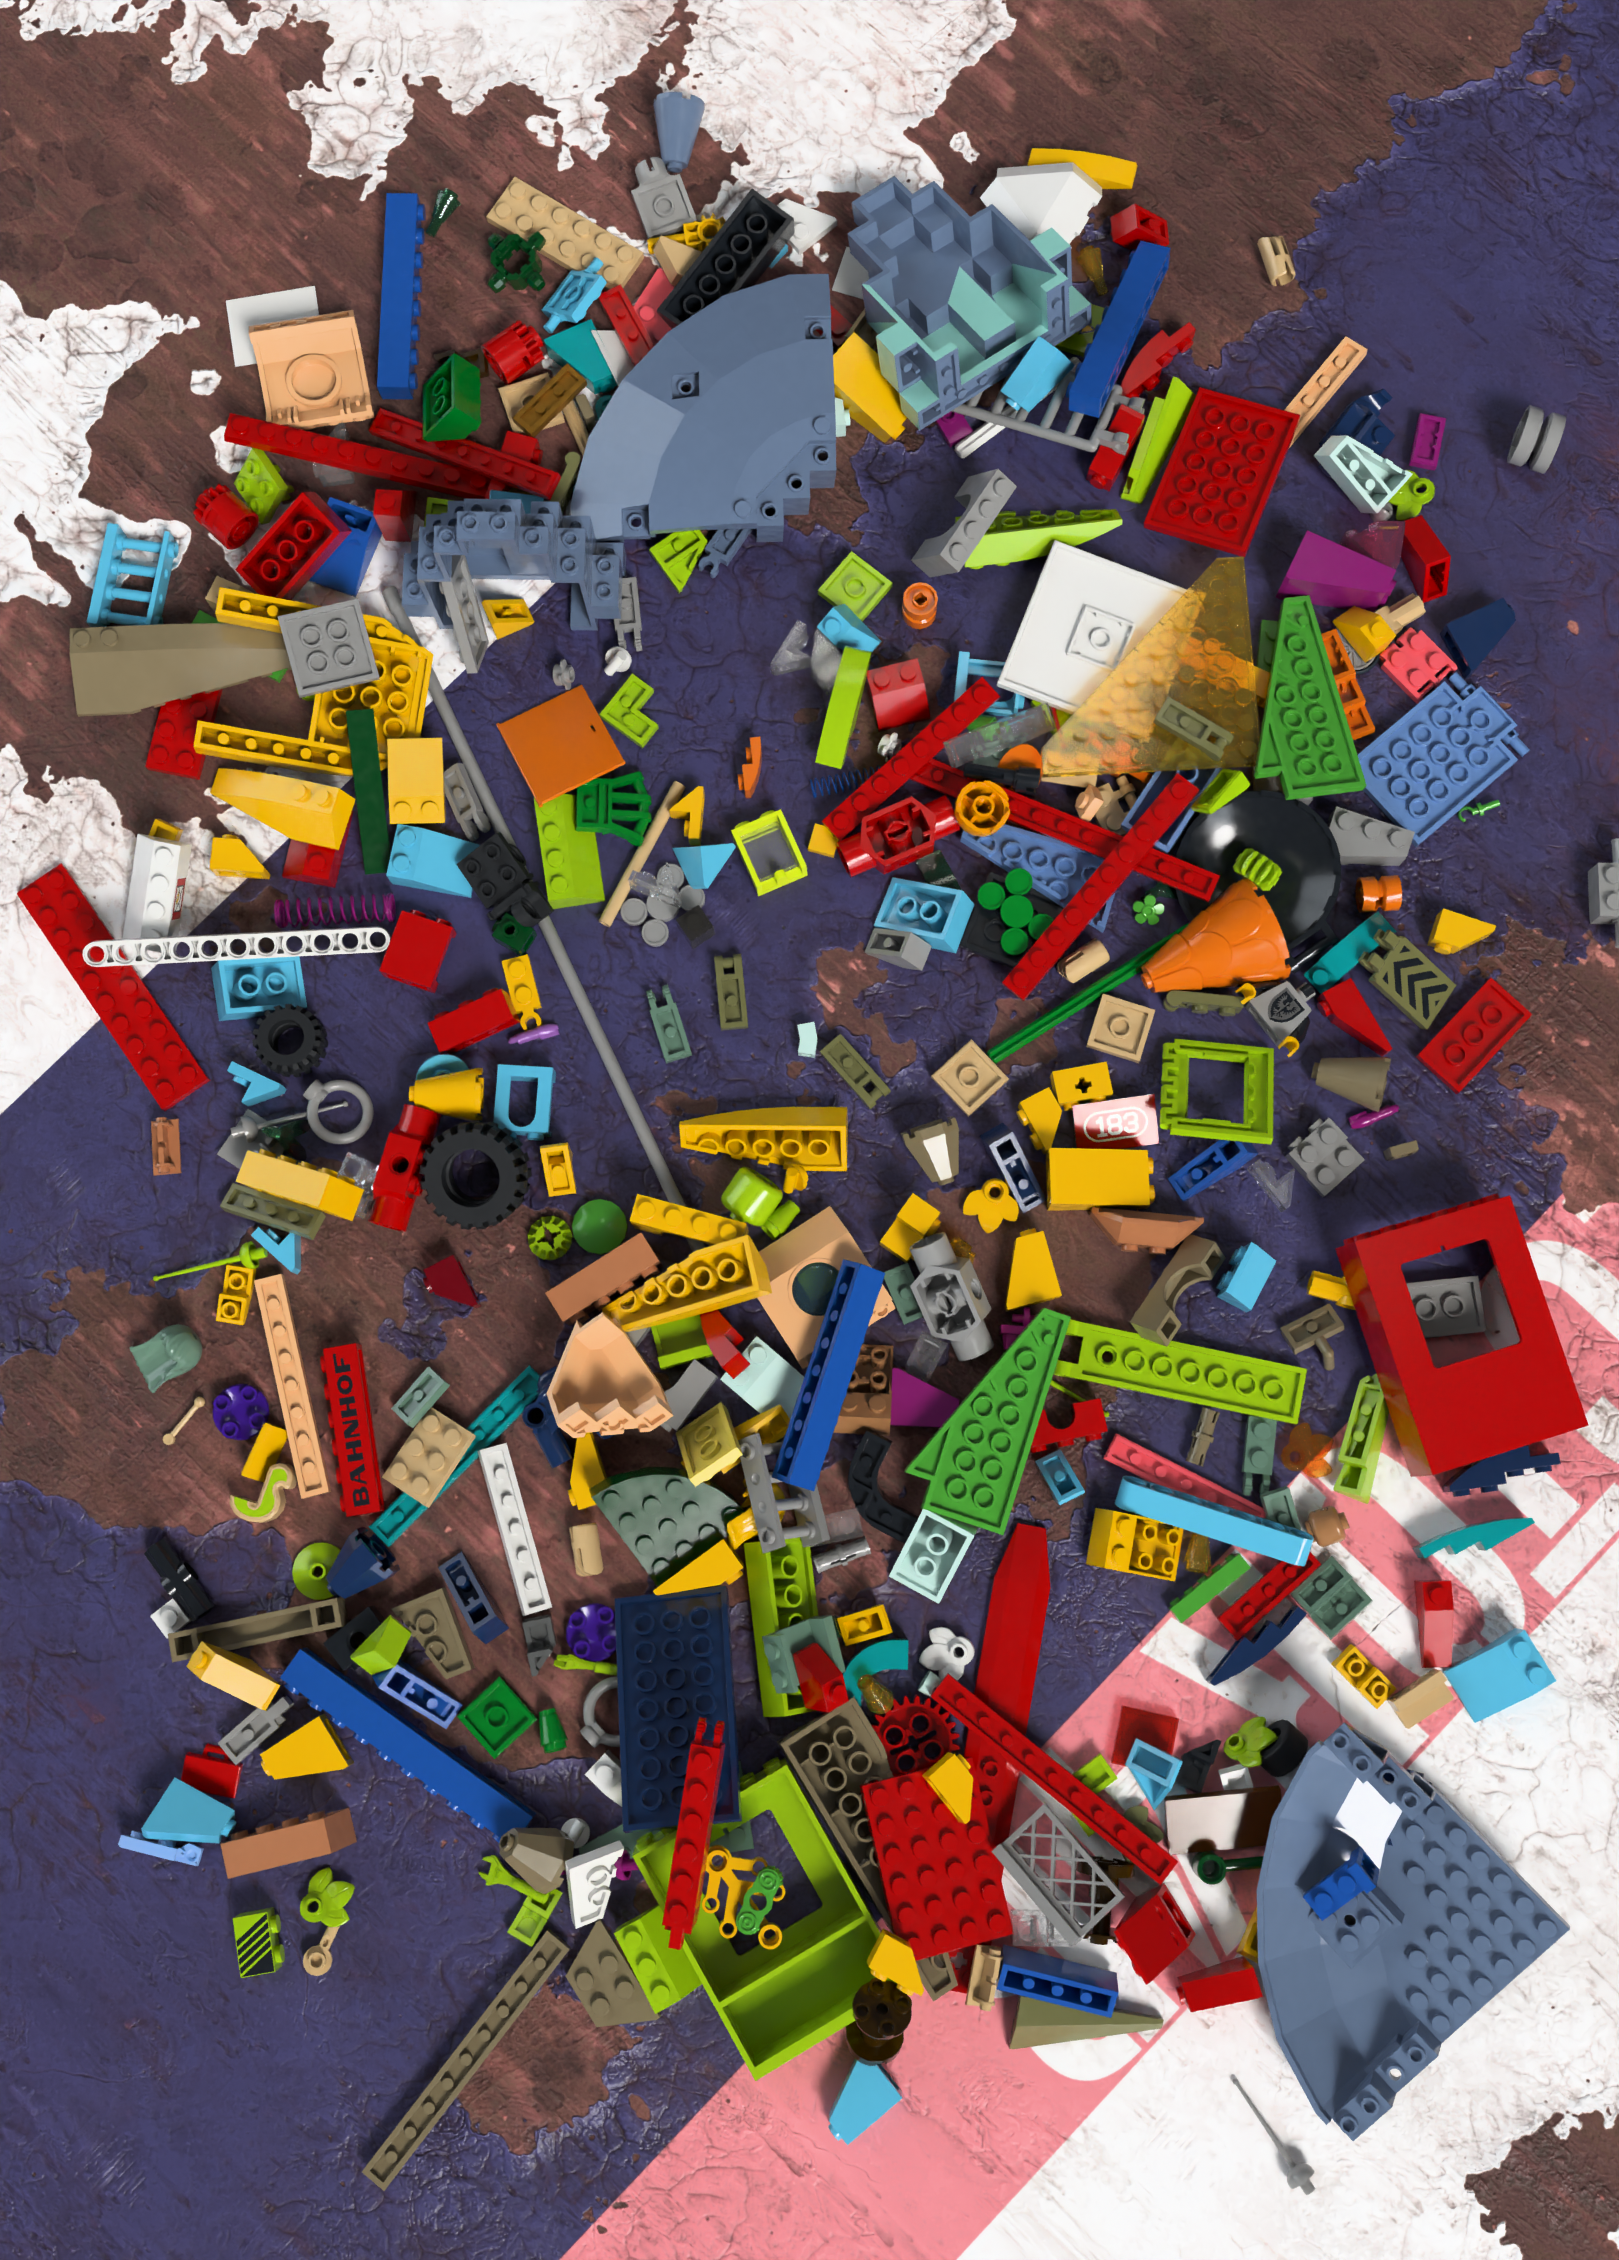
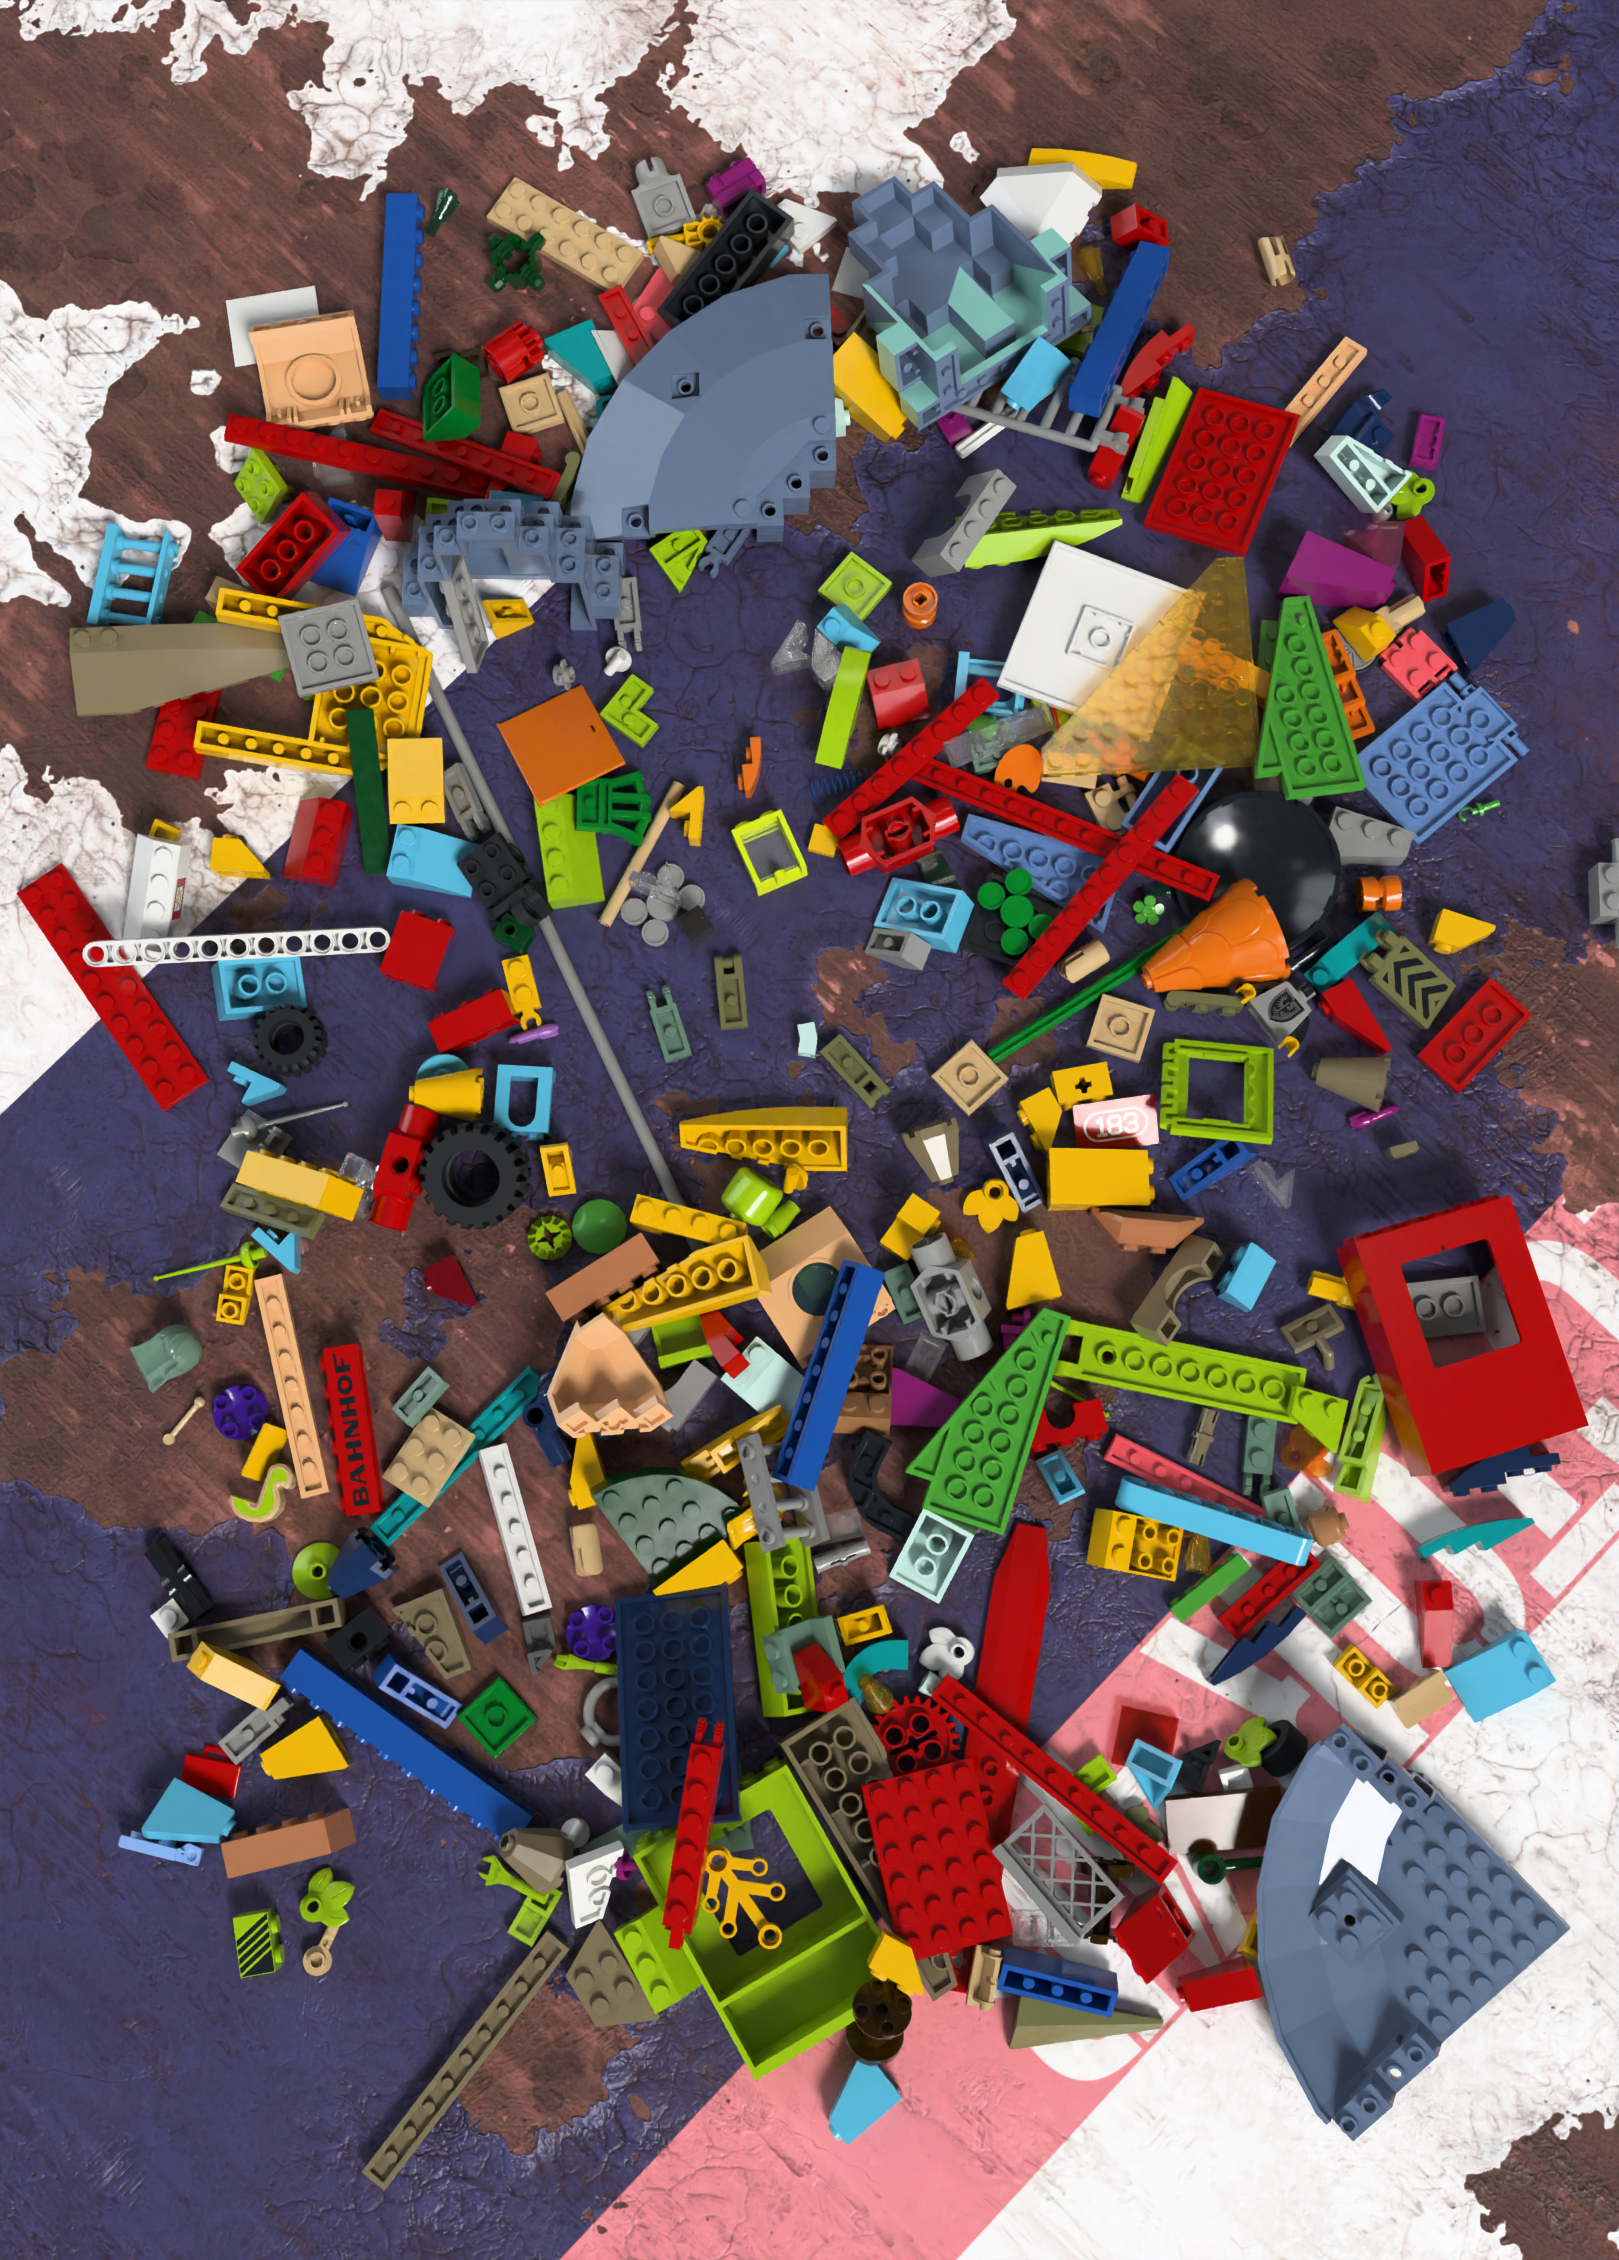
(166, 1146): nougat hinge -> none
(225, 516): red gear -> none
(280, 918): magenta piece -> none
(285, 1136): clear green piece -> none
(288, 805): yellow wedge -> none
(317, 1093): light grey piece -> none
(382, 1647): lime slope -> none
(550, 400): pearl gold plate -> none
(551, 1731): green cone -> none
(574, 296): medium azure plate -> none
(586, 411): dark tan tile -> none
(677, 127): sand blue cone -> none
(703, 862): medium azure slope -> none
(708, 1444): light yellow plate -> none
(732, 186): none -> magenta brick
(767, 1883): bright green piece -> none
(952, 1784): yellow slope -> none
(982, 808): light orange cylinder -> none
(1022, 779): black piece -> none
(1088, 803): light nougat plate -> none
(1193, 728): olive plate -> none
(1220, 791): lime slope -> none
(1258, 869): lime gear -> none
(1299, 2173): light grey sword -> none
(1319, 1415): none -> lime wing
(1323, 1156): light grey plate -> none
(1343, 1884): blue bracket -> none
(1536, 439): light grey wheel -> none

